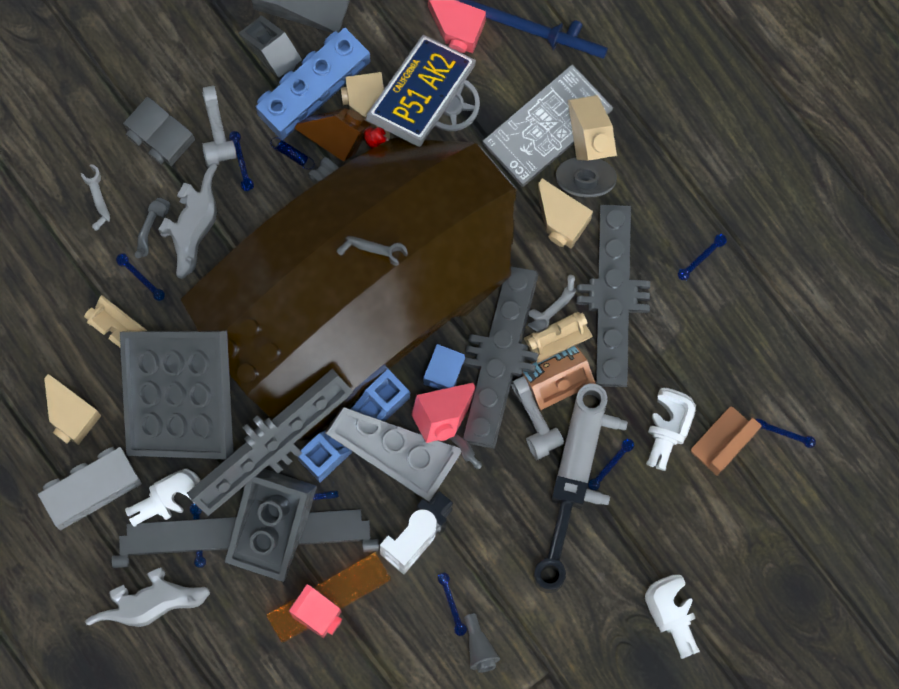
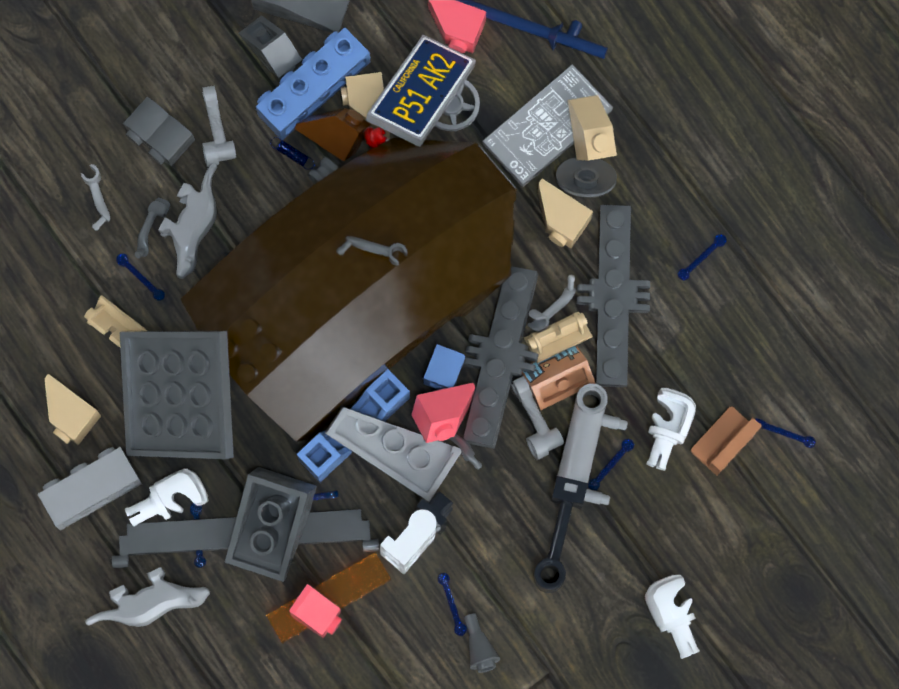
(247, 184): clear blue hinge -> none
(270, 442): dark grey hinge -> none

